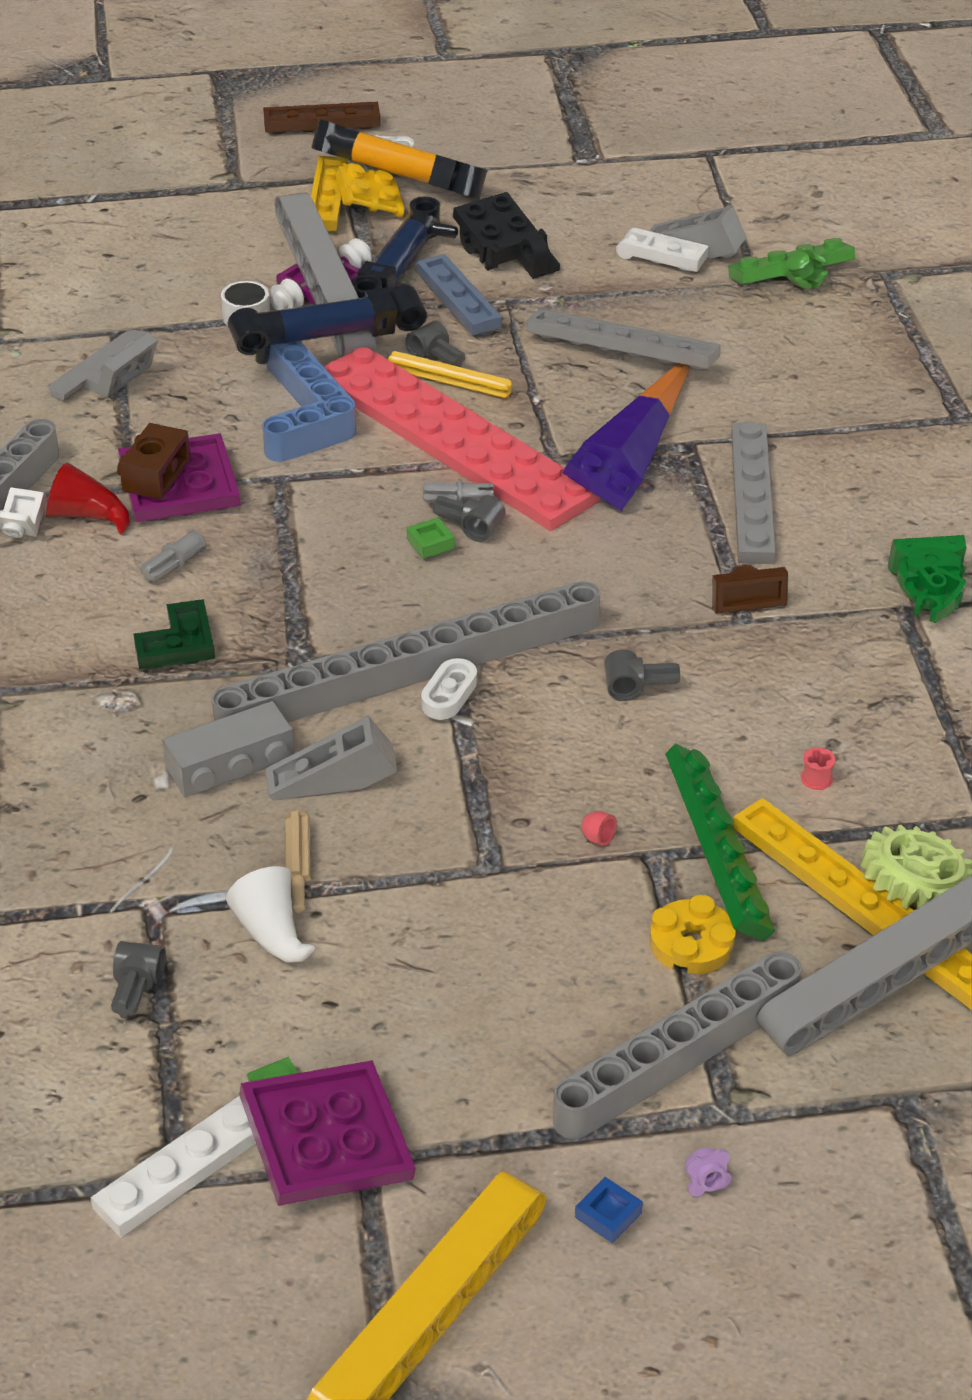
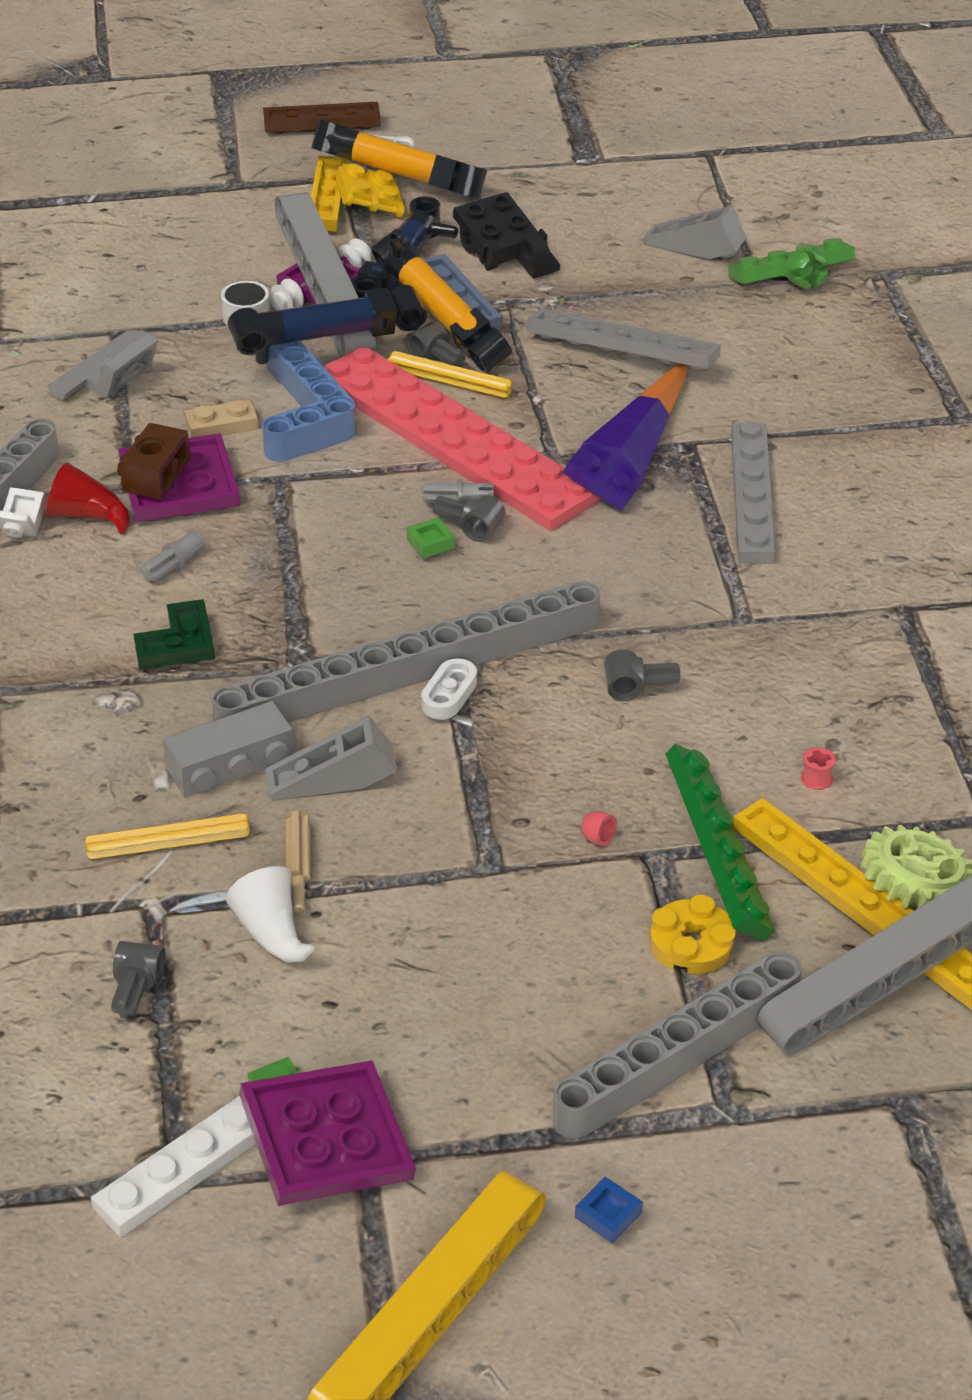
(167, 836): none -> yellow axle
(221, 418): none -> tan plate
(466, 325): none -> piece
(662, 249): white plate -> none
(707, 1171): lavender plate -> none
(749, 589): reddish brown tile -> none
(930, 572): green piece -> none

